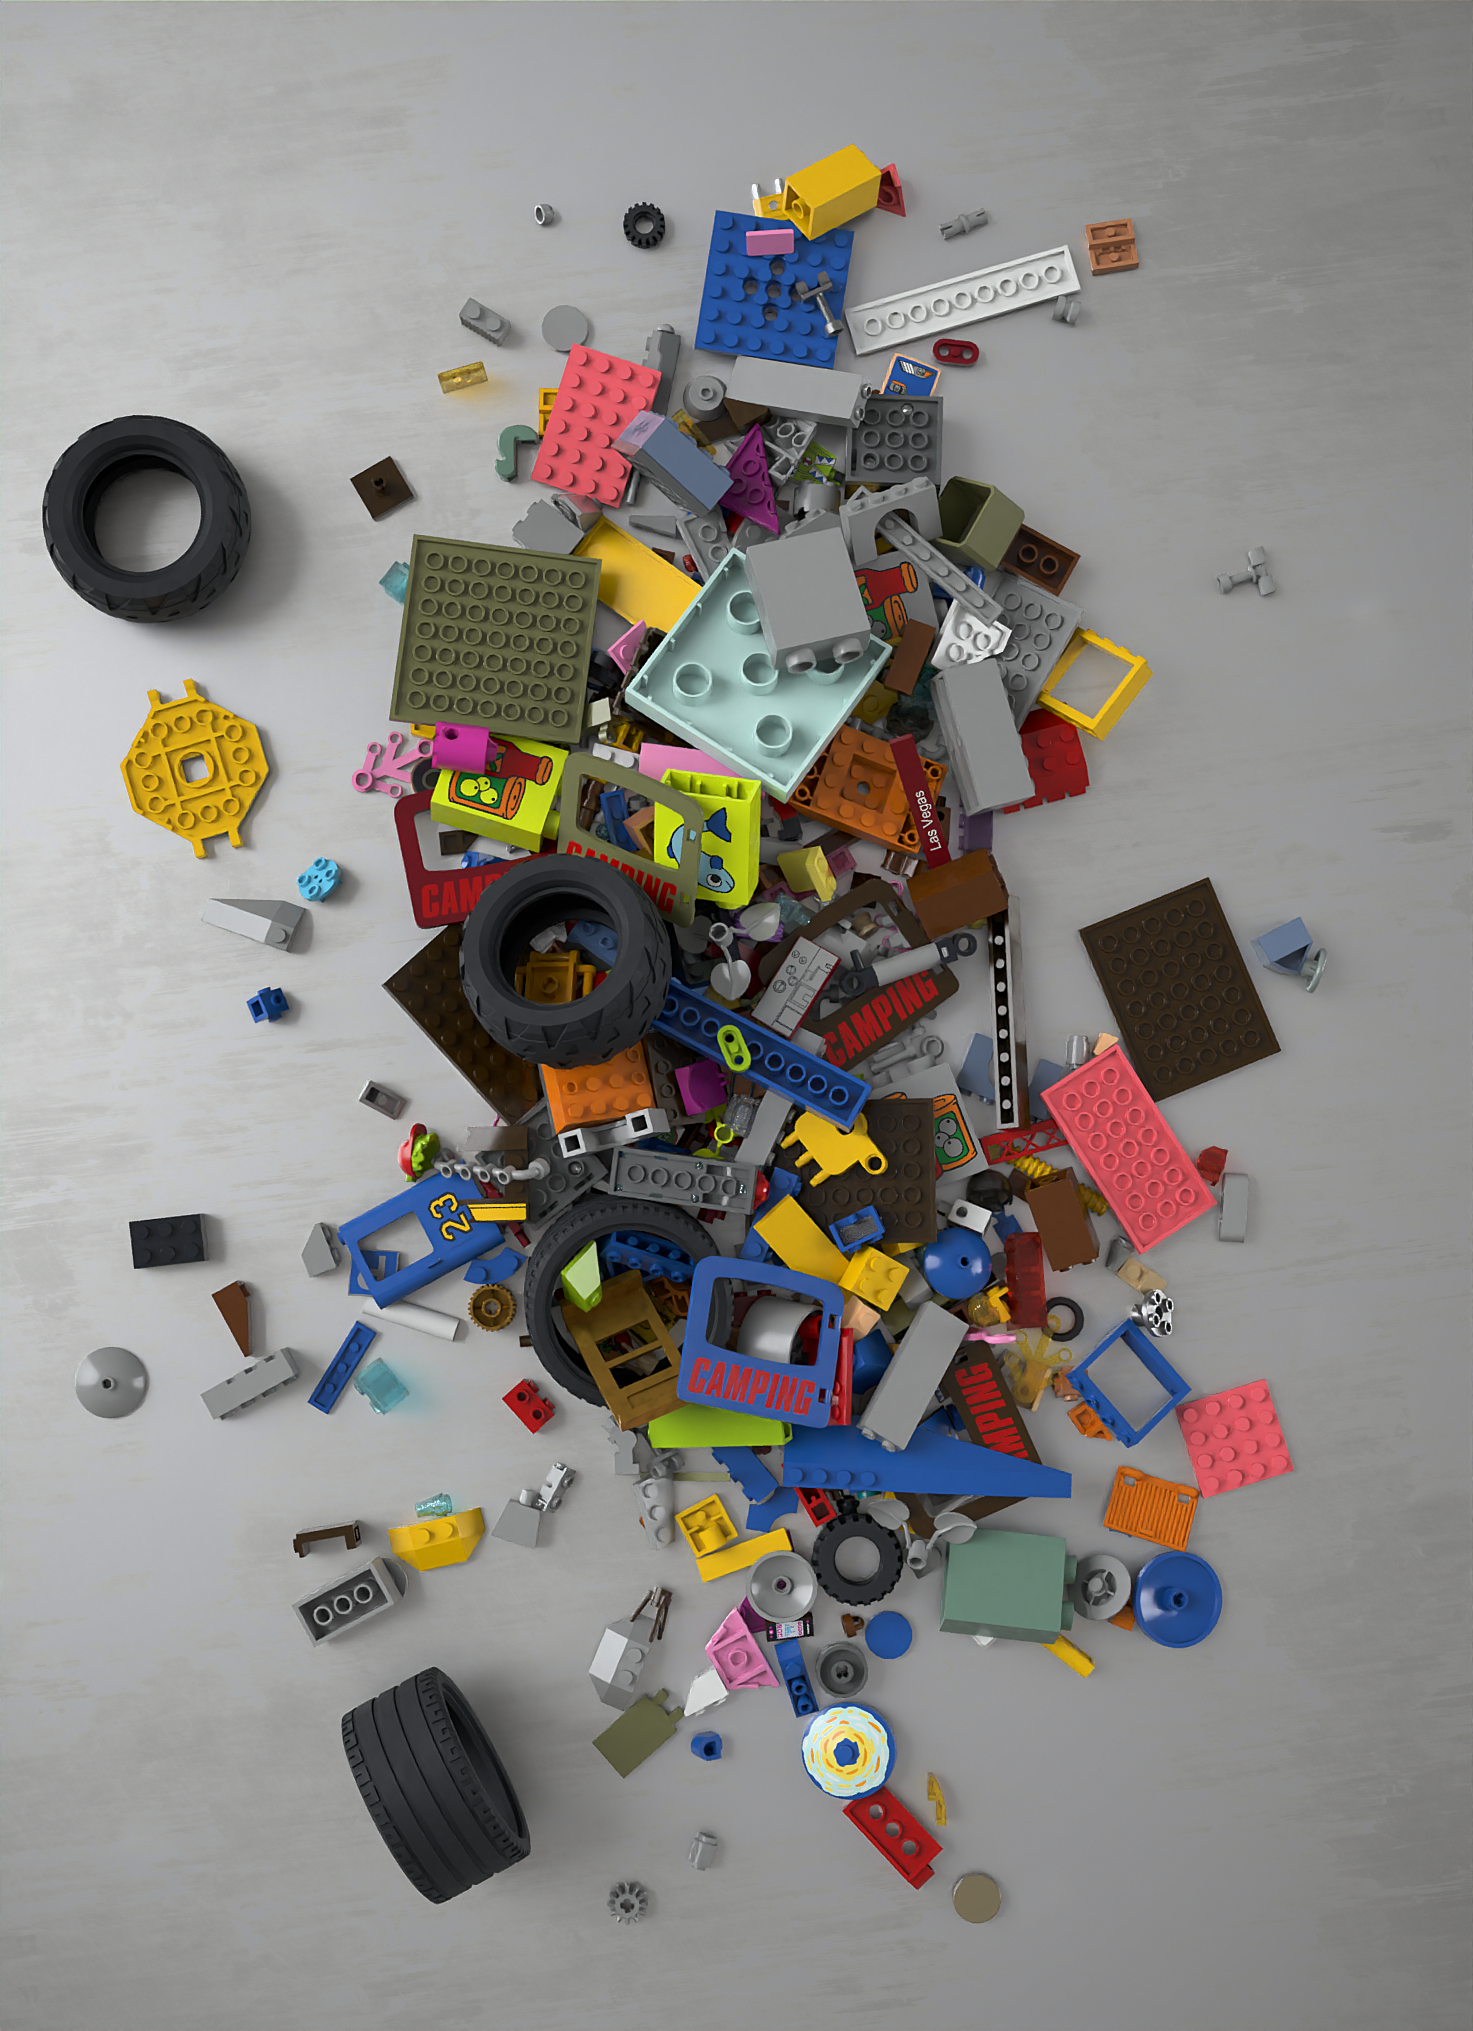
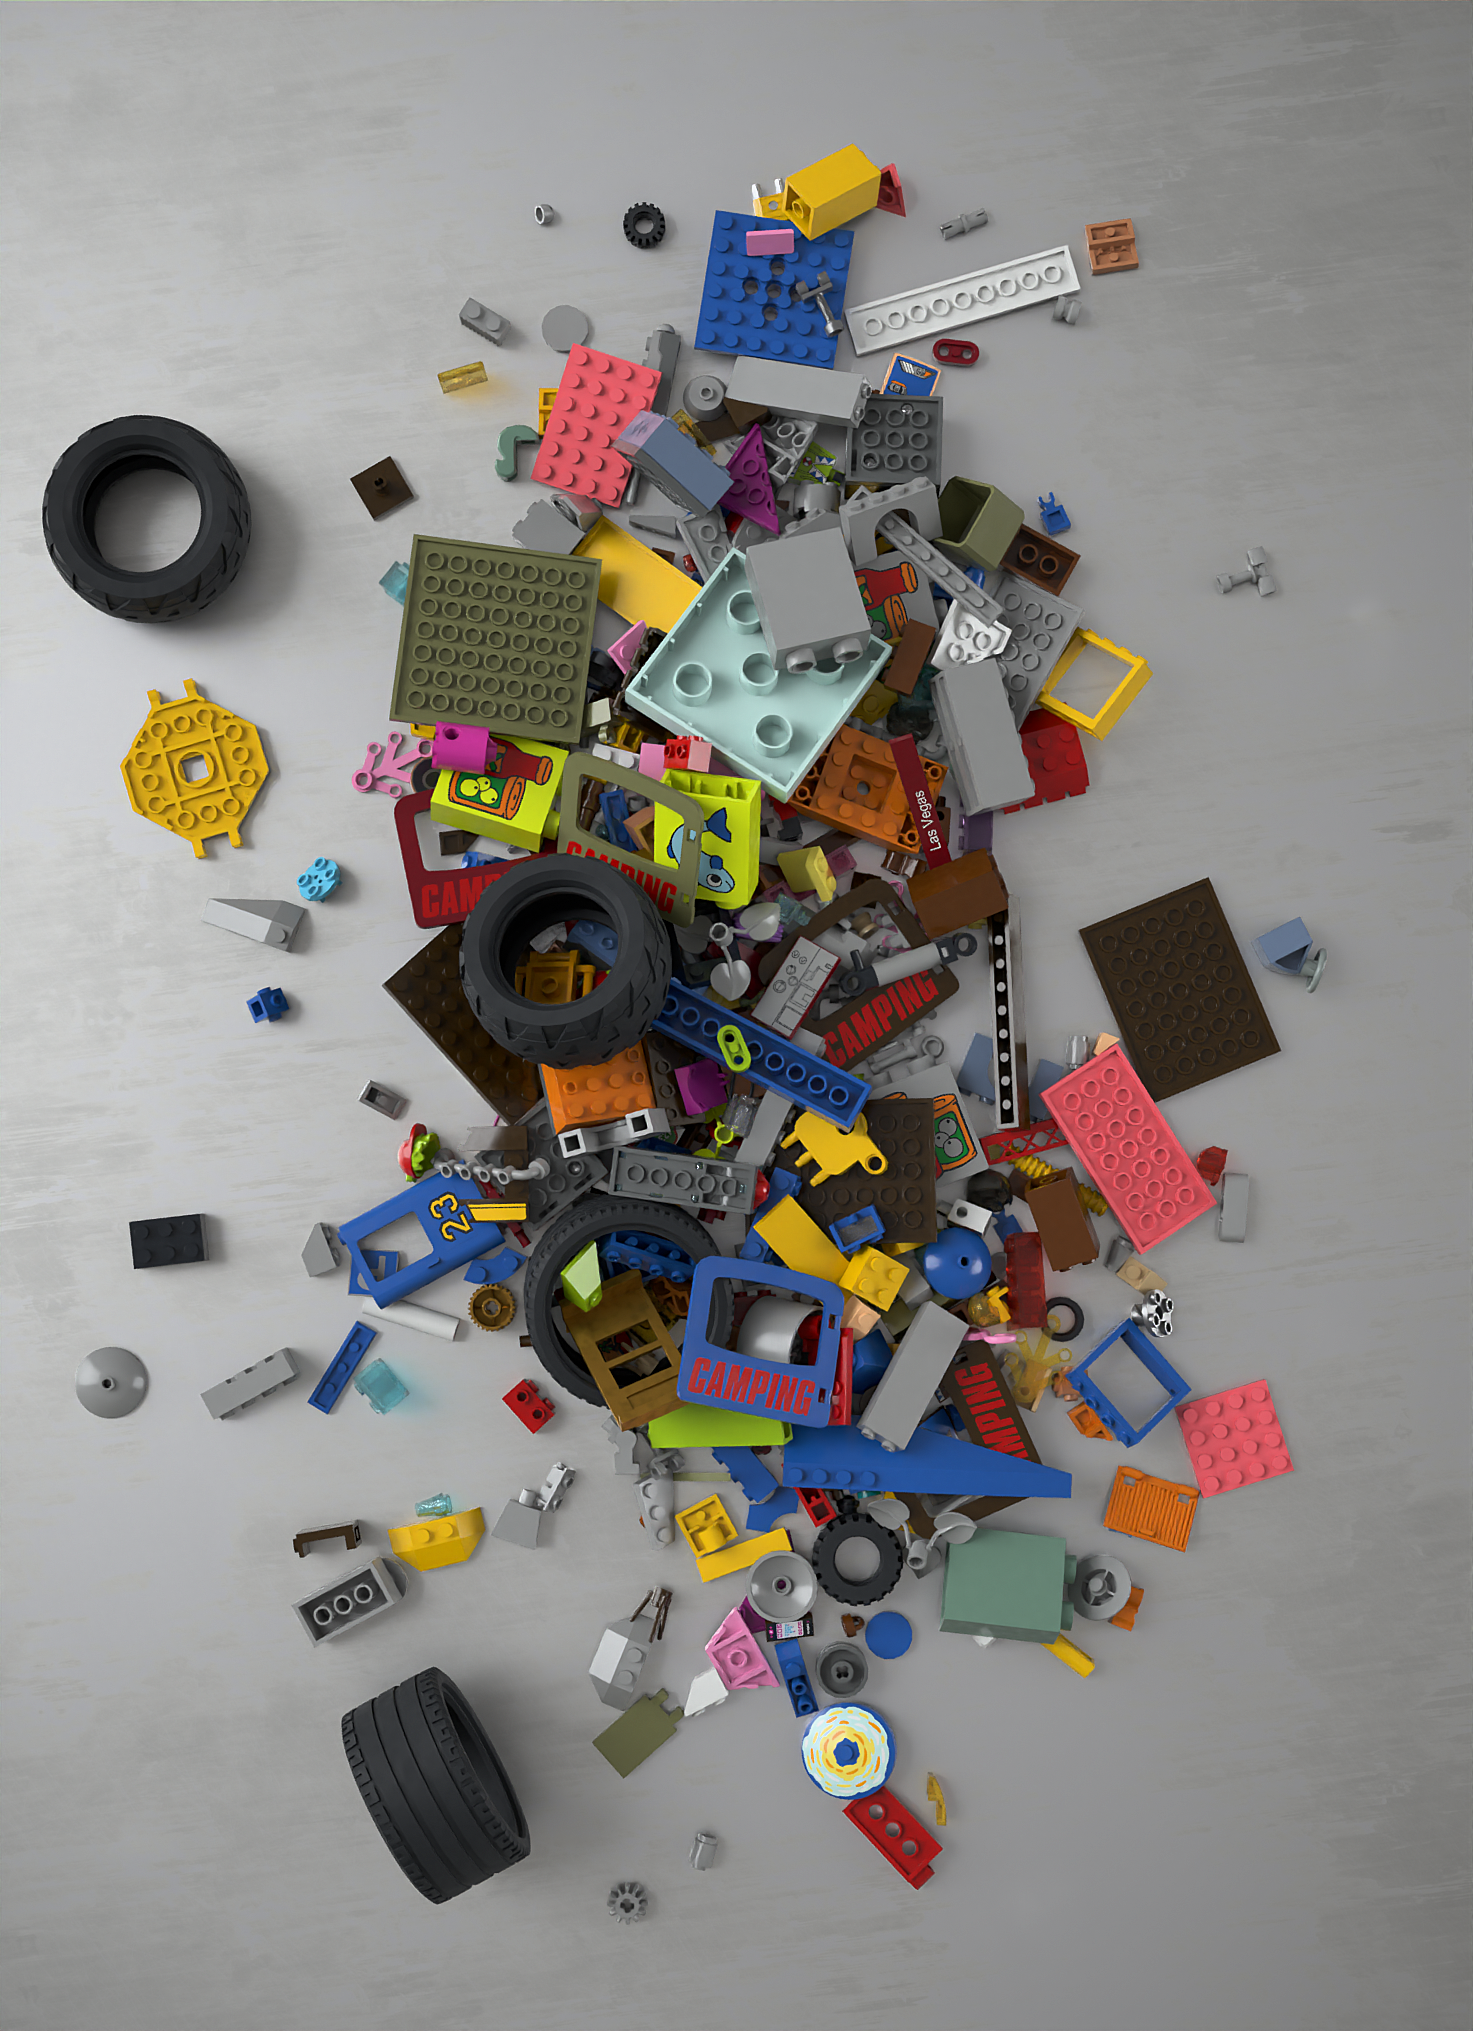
(236, 1310): reddish brown slope -> none
(687, 754): none -> brick
(707, 1746): blue plate -> none
(976, 1898): dark tan tile -> none
(1053, 518): none -> blue plate
(1177, 1599): blue dish -> none

